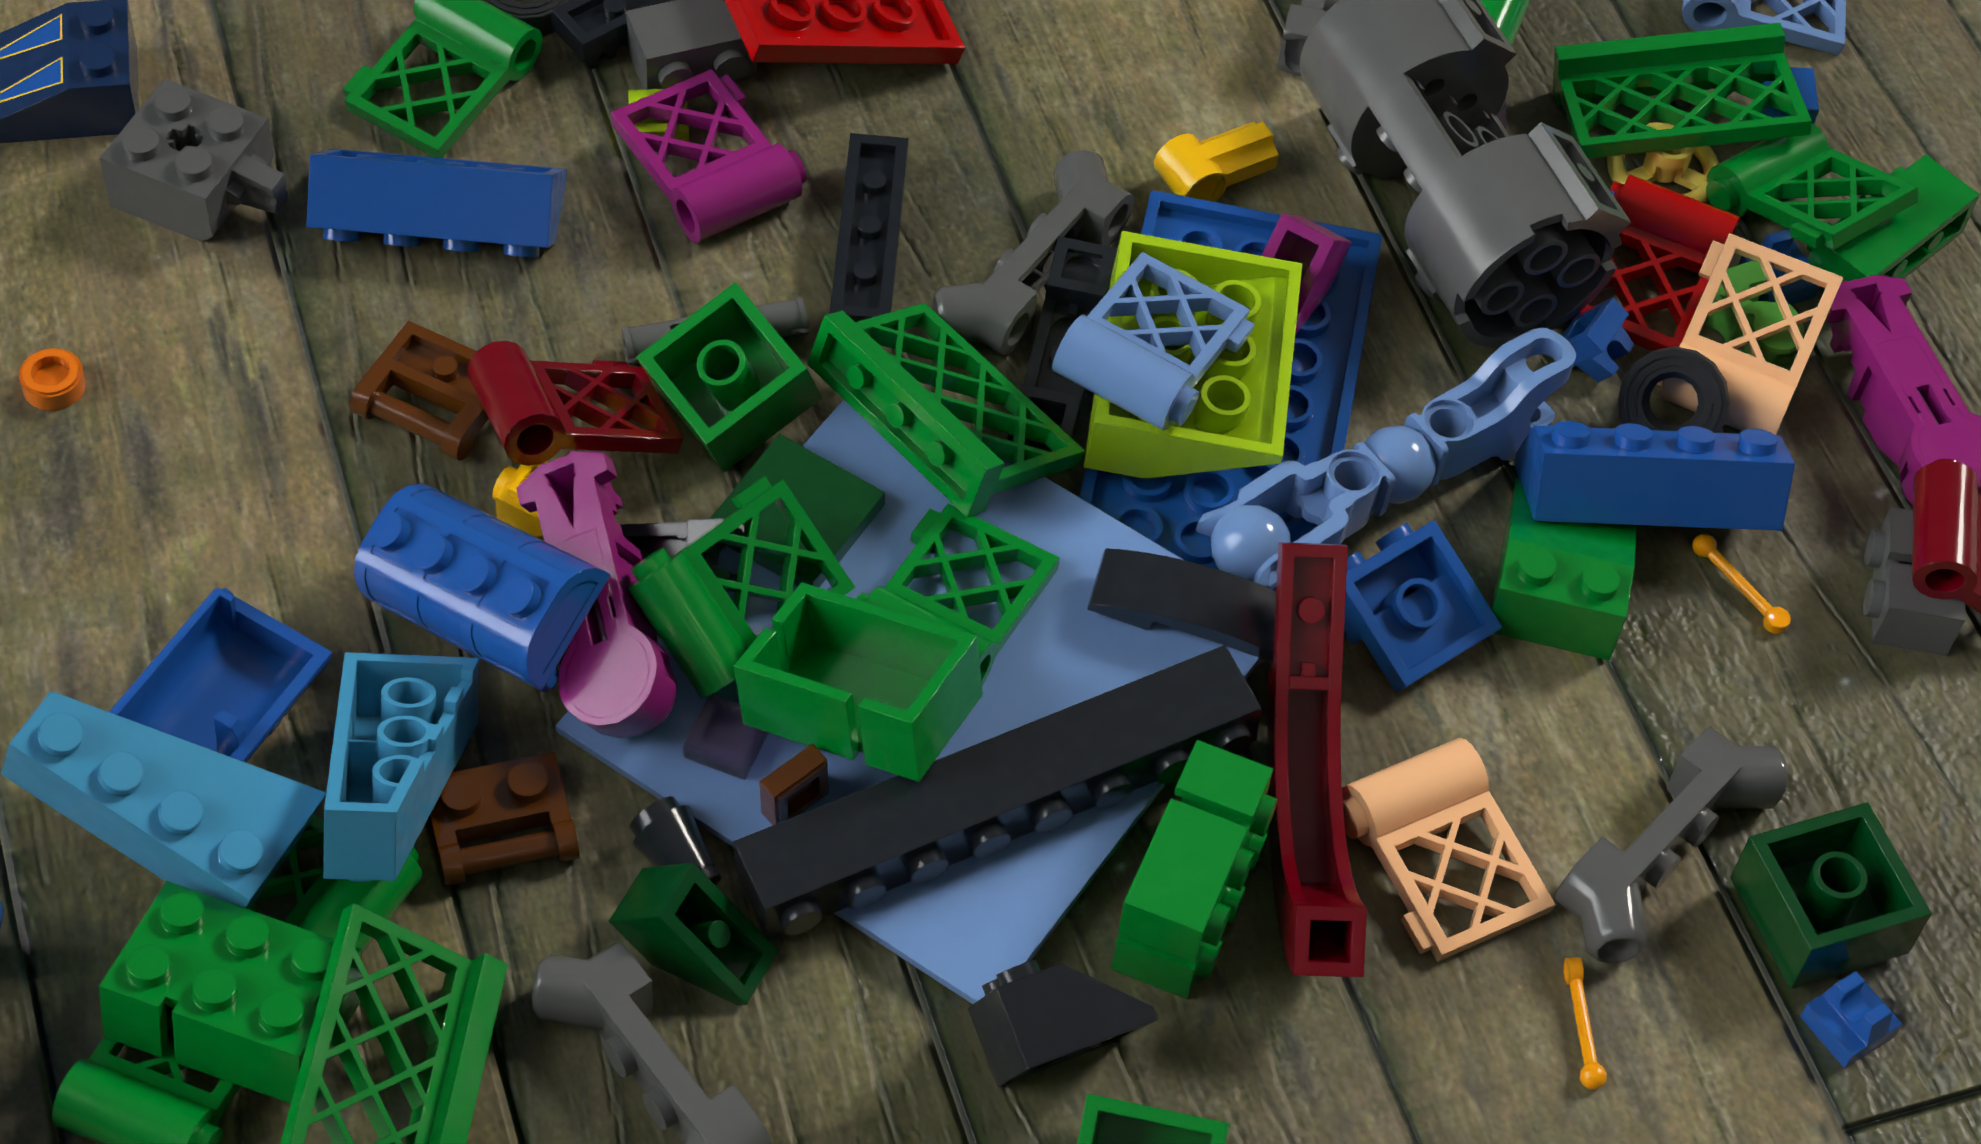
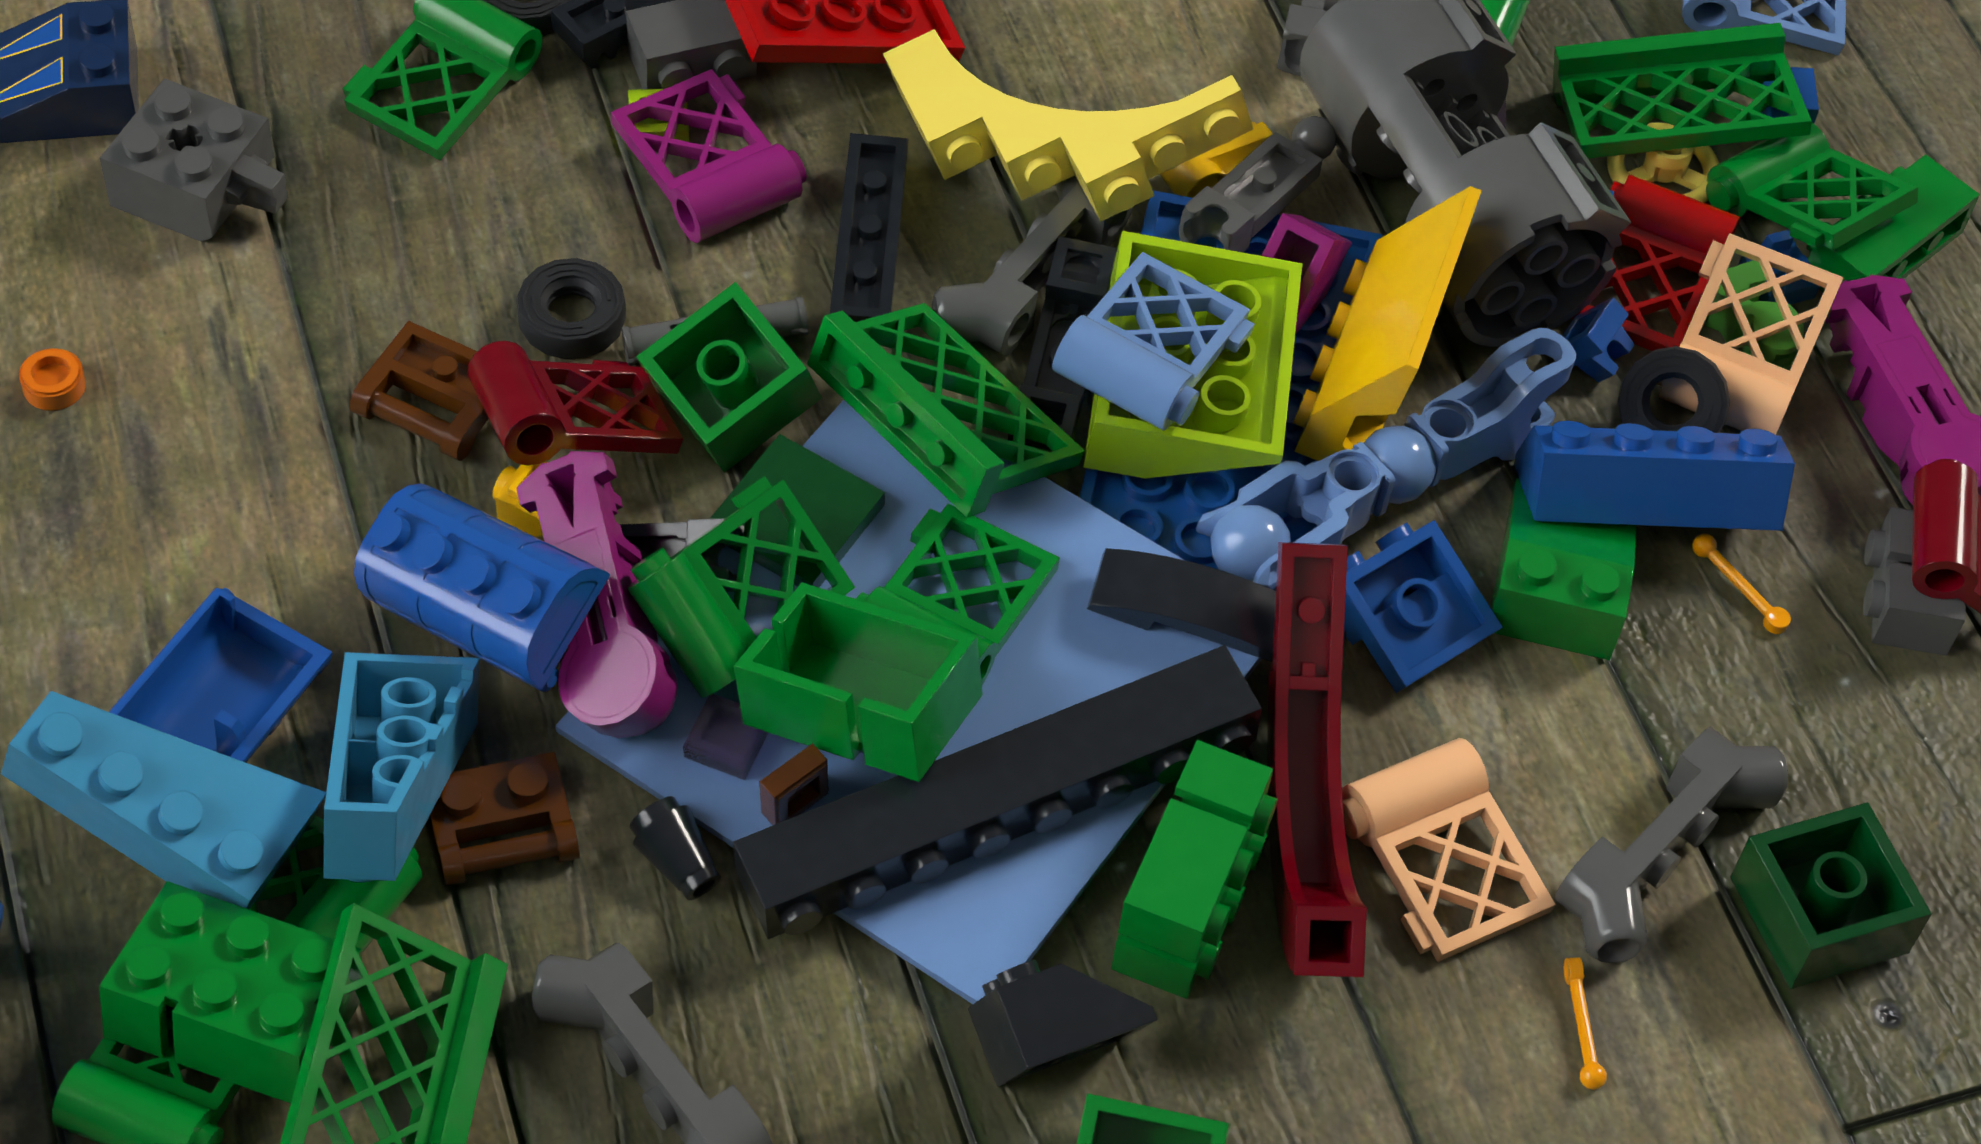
(435, 199): blue slope -> none
(576, 338): none -> black tyre
(693, 932): dark green slope -> none
(1045, 145): none -> light yellow arch
(1259, 186): none -> dark grey plate
(1382, 328): none -> yellow piece
(1851, 1020): blue tile -> none

